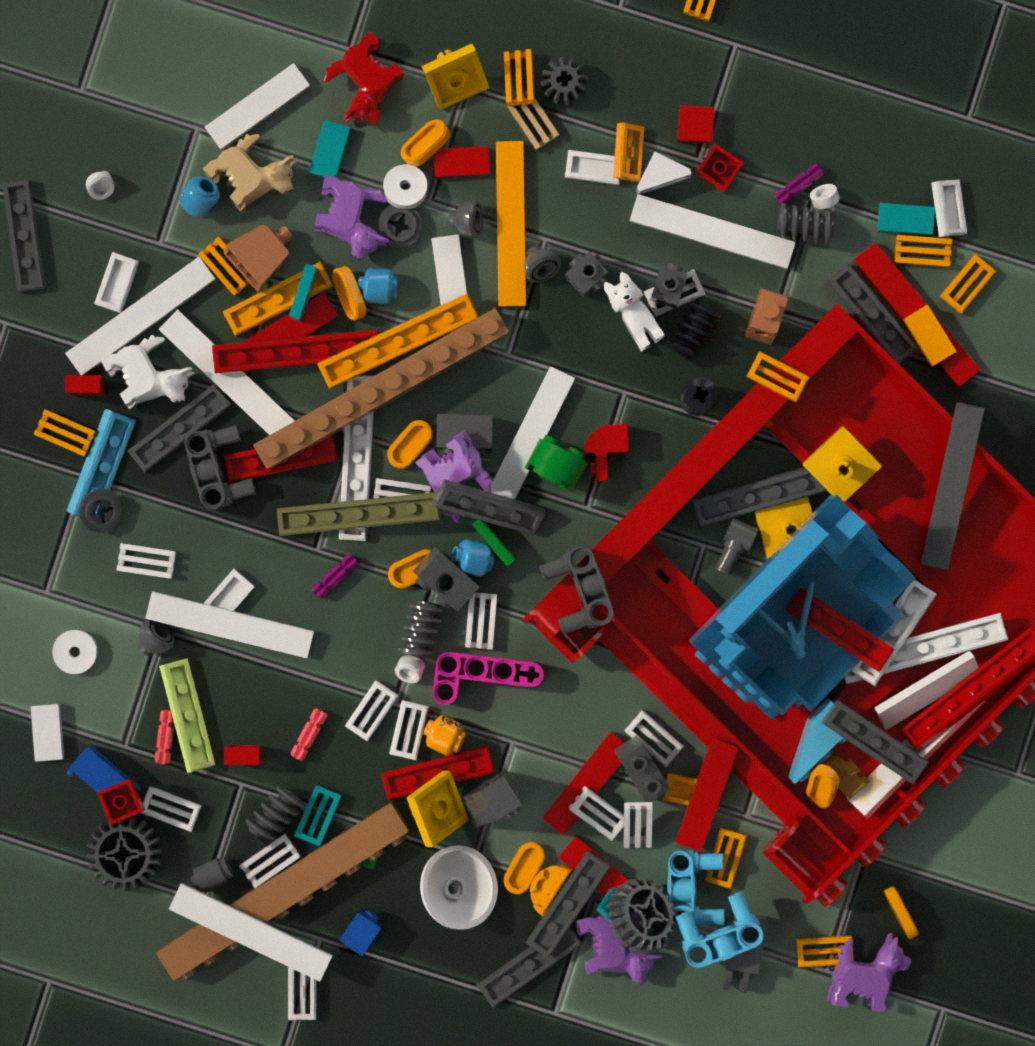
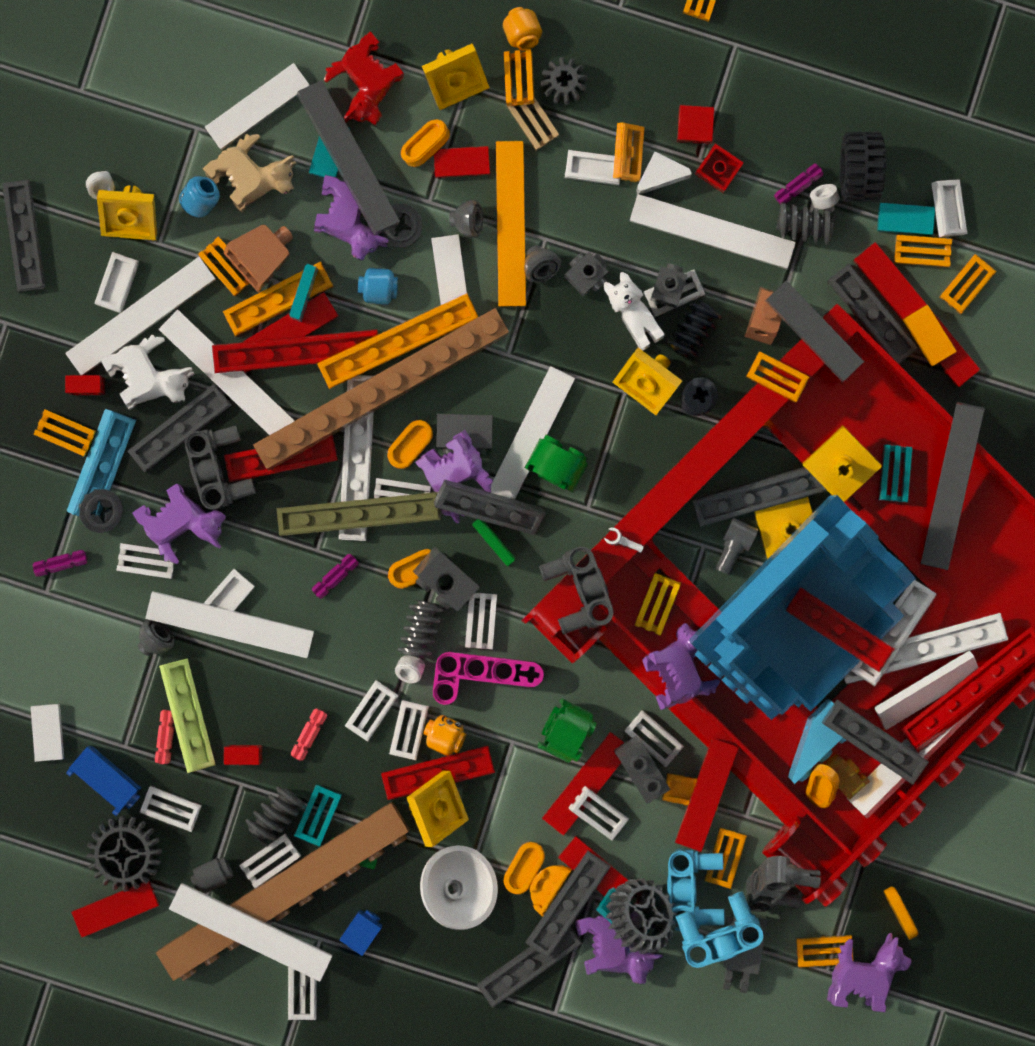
(59, 563): none -> magenta axle
(62, 651): white piece -> none
(114, 909): none -> red tile
(121, 801): red piece -> none
(127, 214): none -> yellow tile
(178, 518): none -> medium lavender animal
(348, 157): none -> dark grey tile
(348, 293): light orange tile -> none
(405, 175): white piece -> none
(473, 557): dark azure head -> none
(492, 801): dark grey wedge -> none
(522, 28): none -> light orange head
(566, 731): none -> green brick
(604, 441): red brick -> none
(624, 541): none -> white hand
(638, 839): white tile -> none
(647, 380): none -> yellow tile
(649, 625): none -> yellow tile
(678, 670): none -> medium lavender animal
(771, 884): none -> dark grey piece
(793, 636): medium azure plant -> none
(814, 331): none -> dark grey tile
(862, 166): none -> black tyre
(895, 478): none -> teal tile

